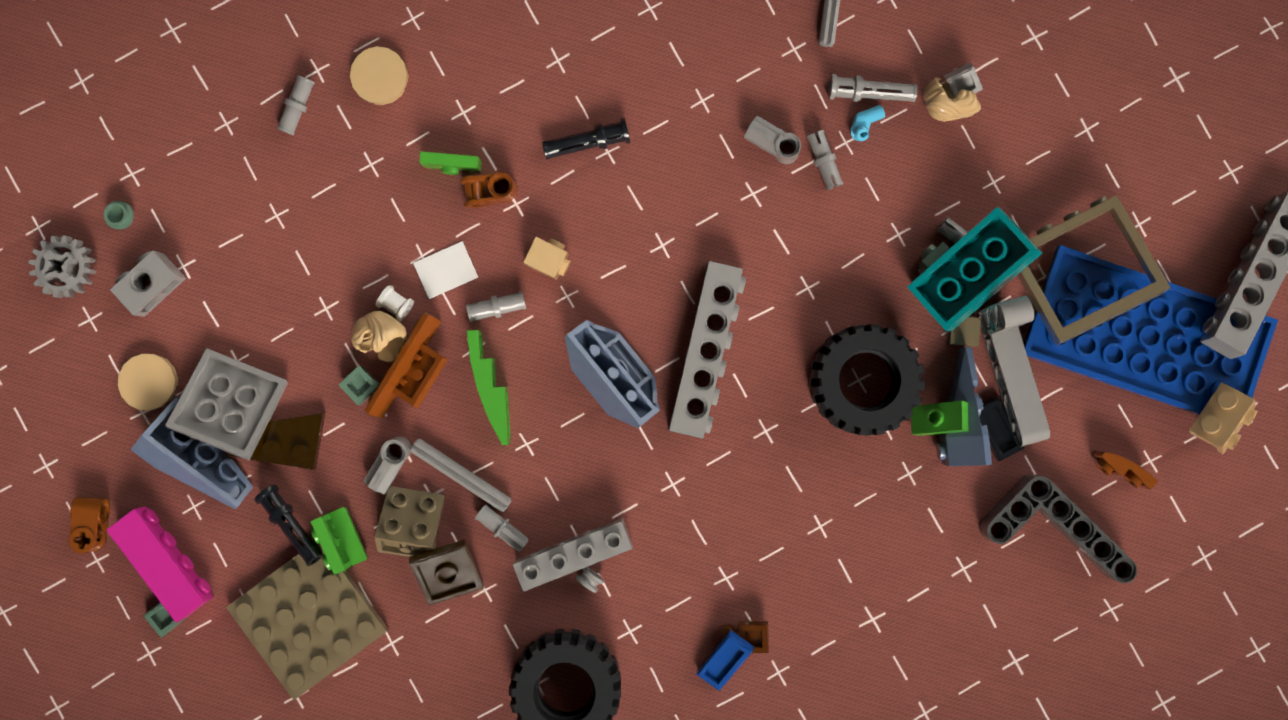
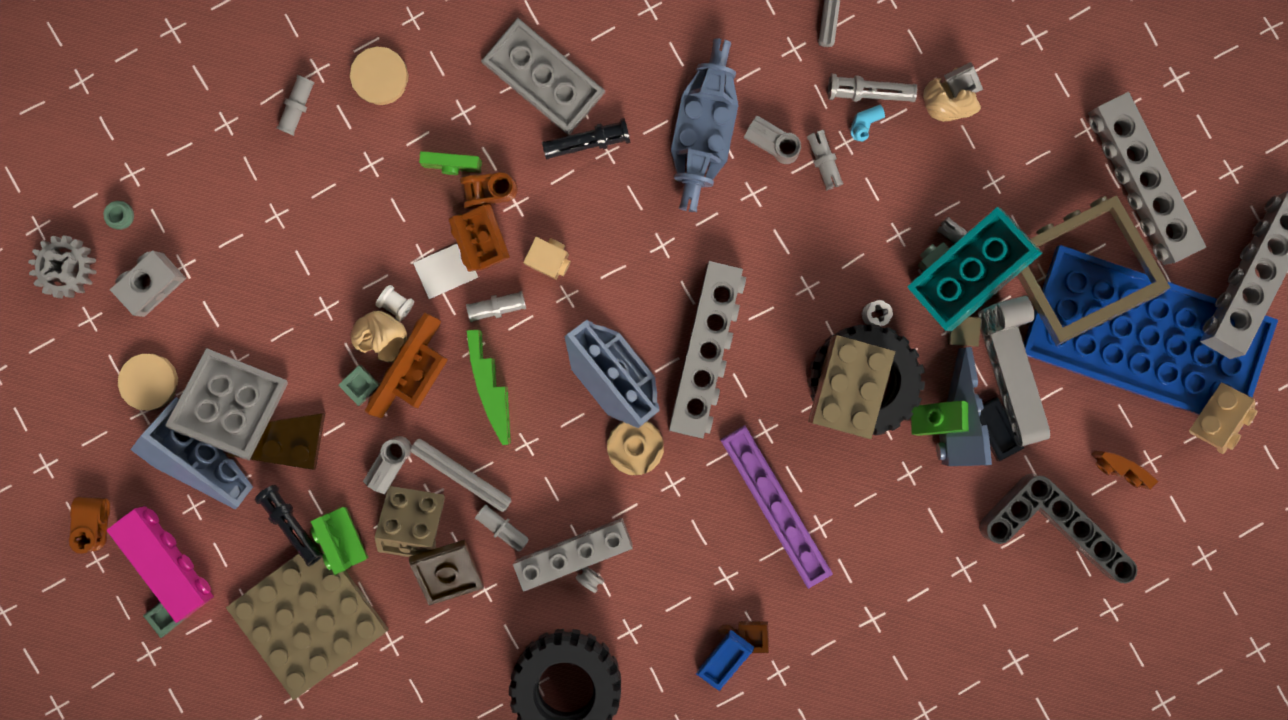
(479, 238): none -> dark orange bracket
(543, 76): none -> light grey tile
(635, 449): none -> tan tile
(705, 125): none -> sand blue plate
(776, 507): none -> medium lavender tile
(851, 386): none -> dark tan brick
(878, 305): none -> white bush
(1160, 186): none -> light grey brick

